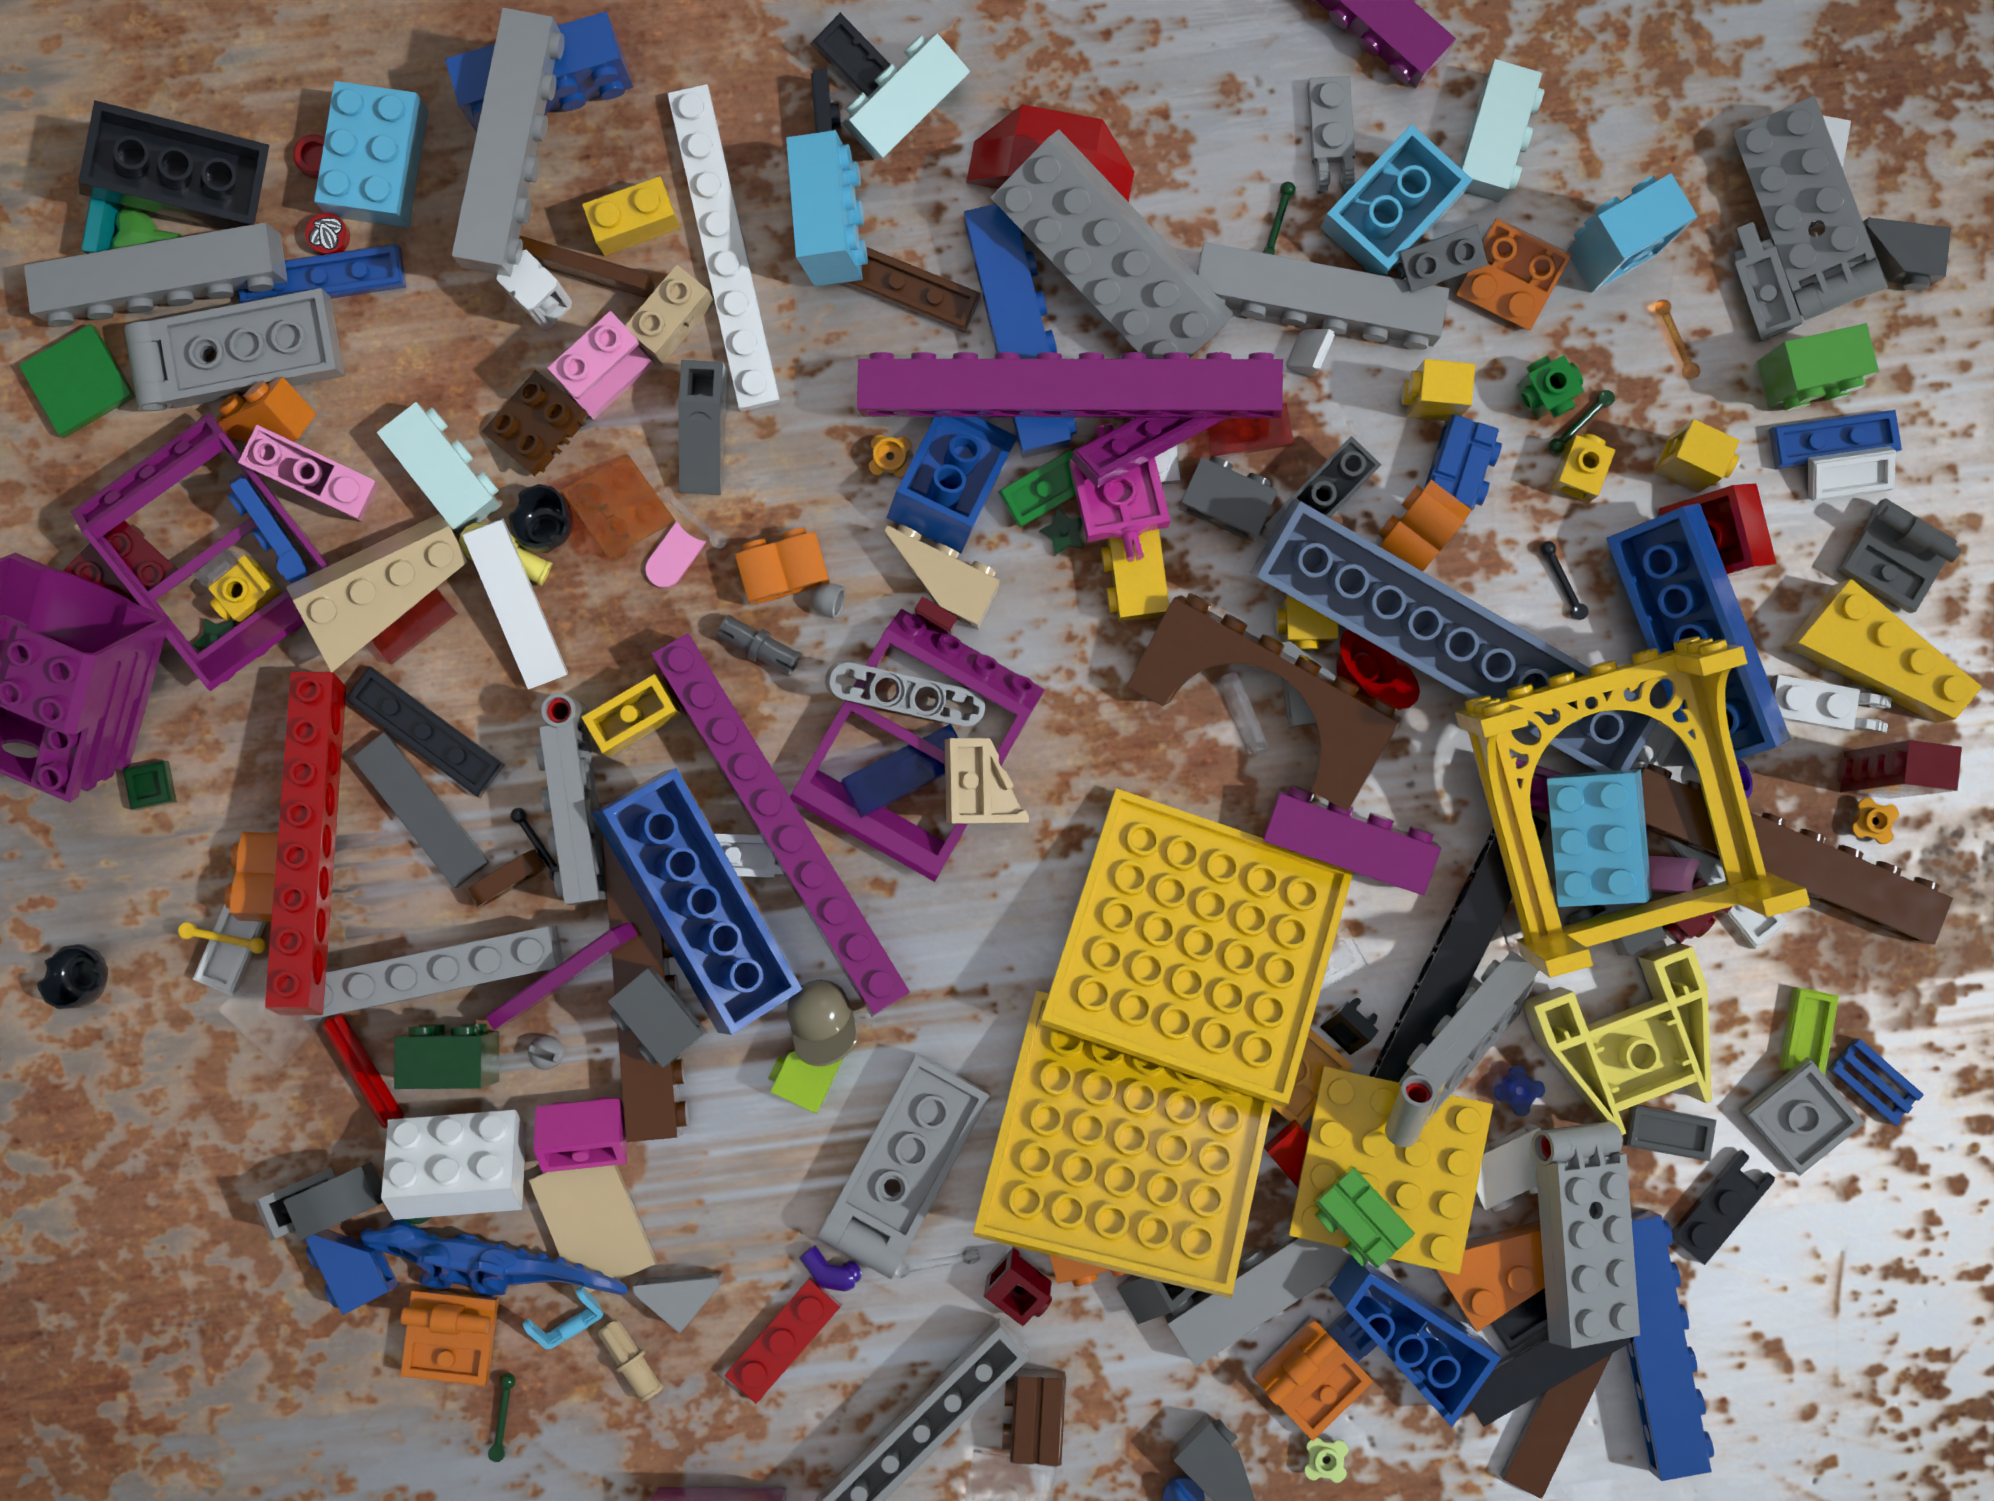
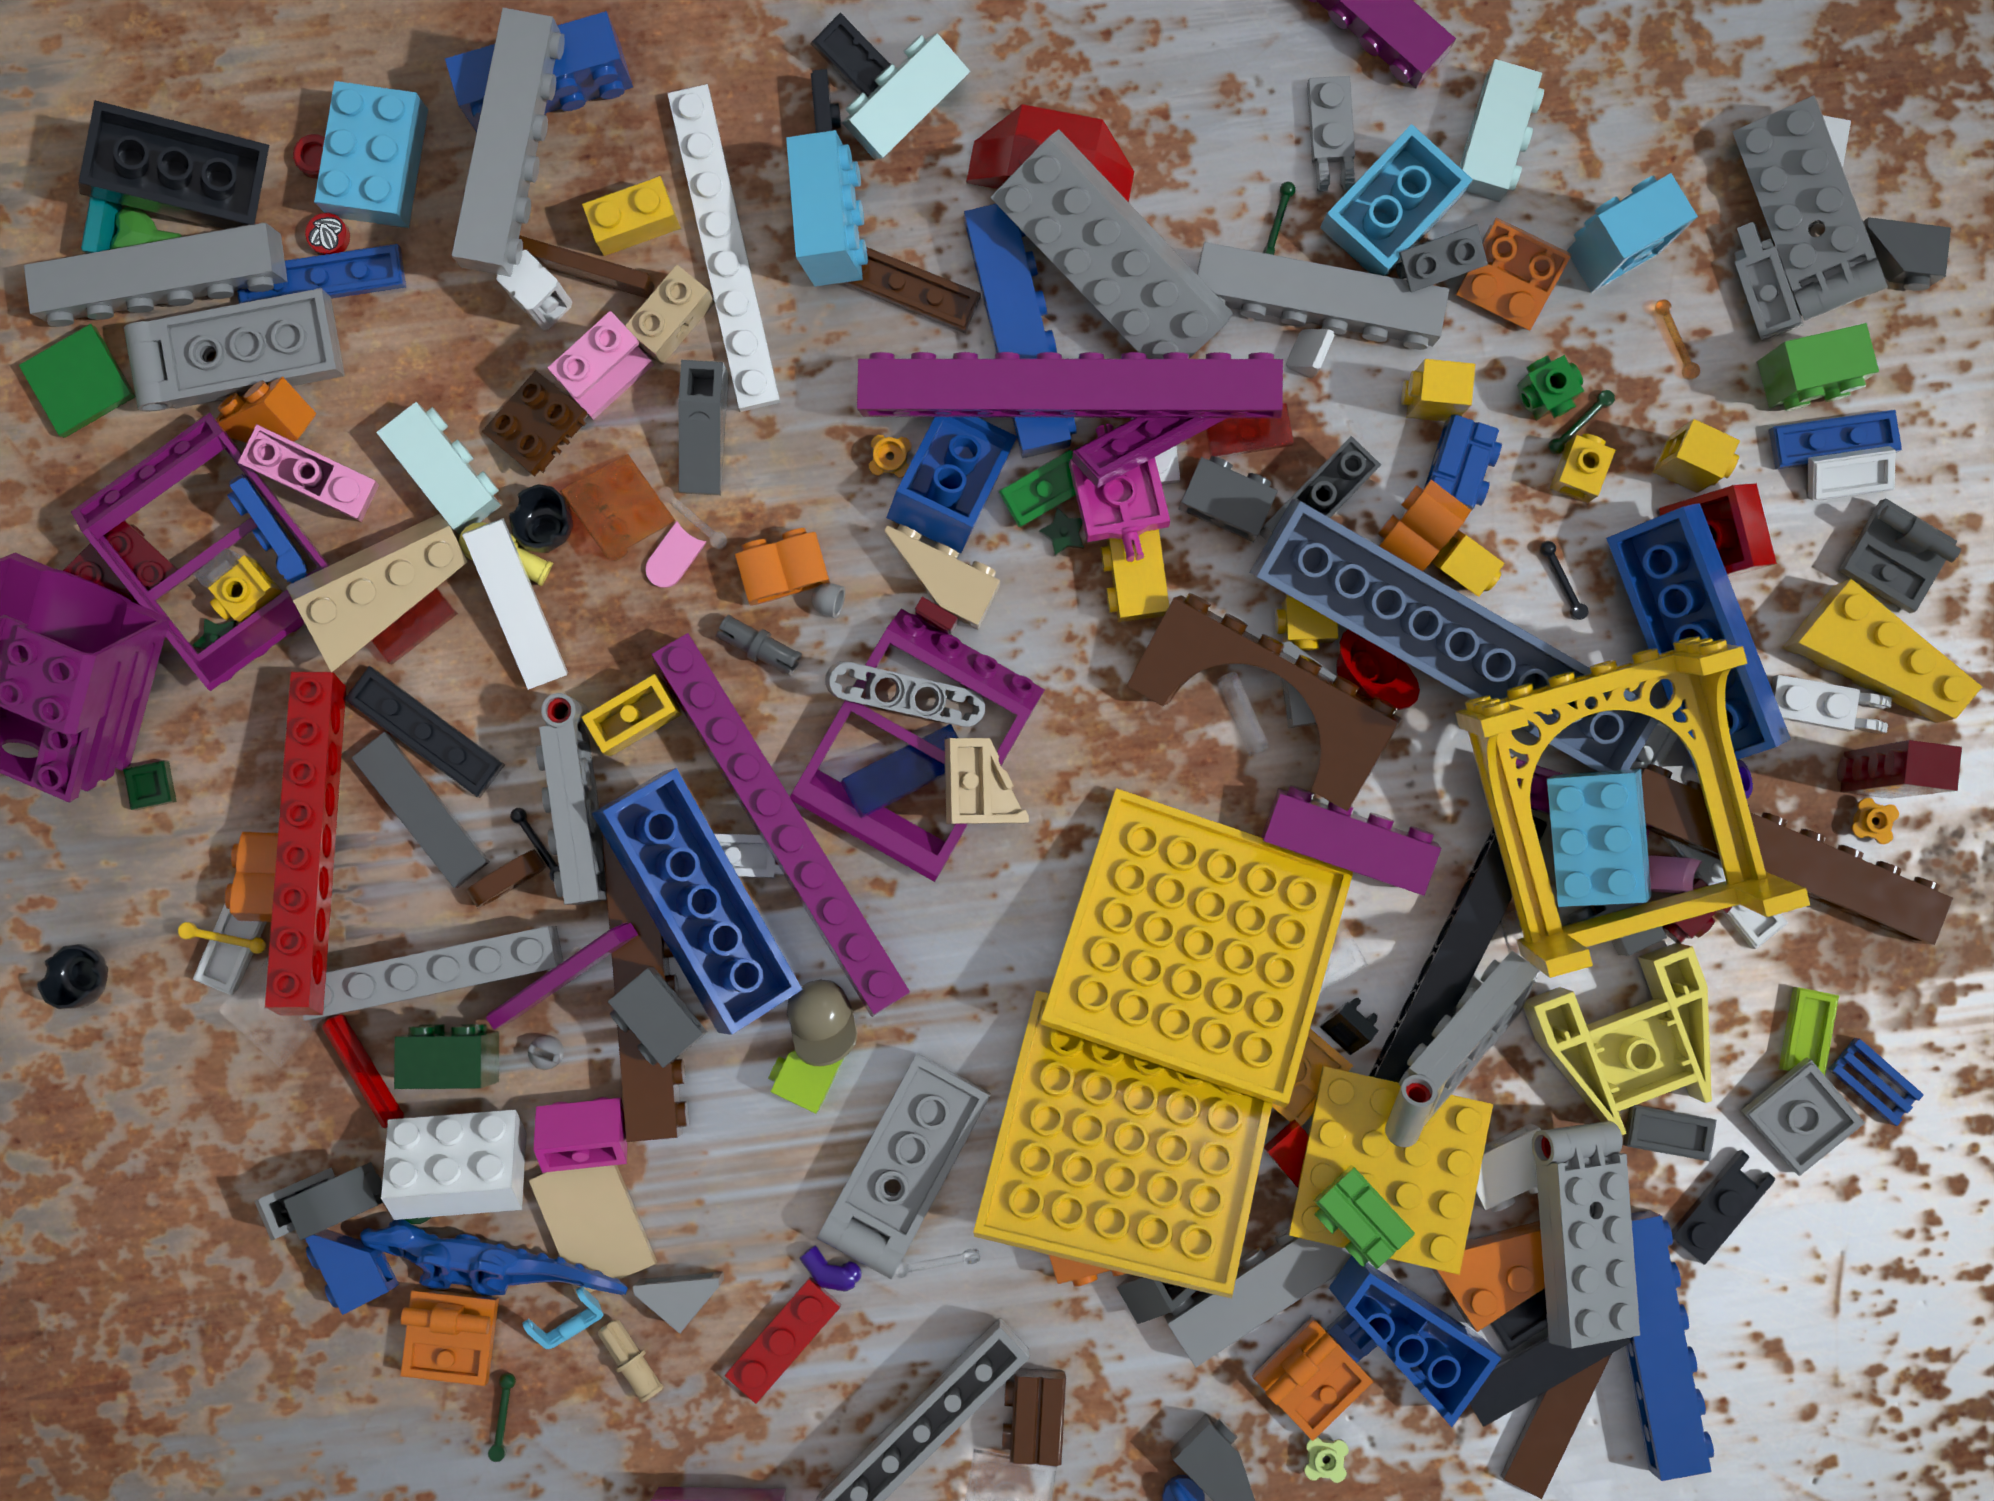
(1018, 1301): dark red brick -> none
(1469, 563): none -> yellow brick
(1507, 1090): clear blue plate -> none

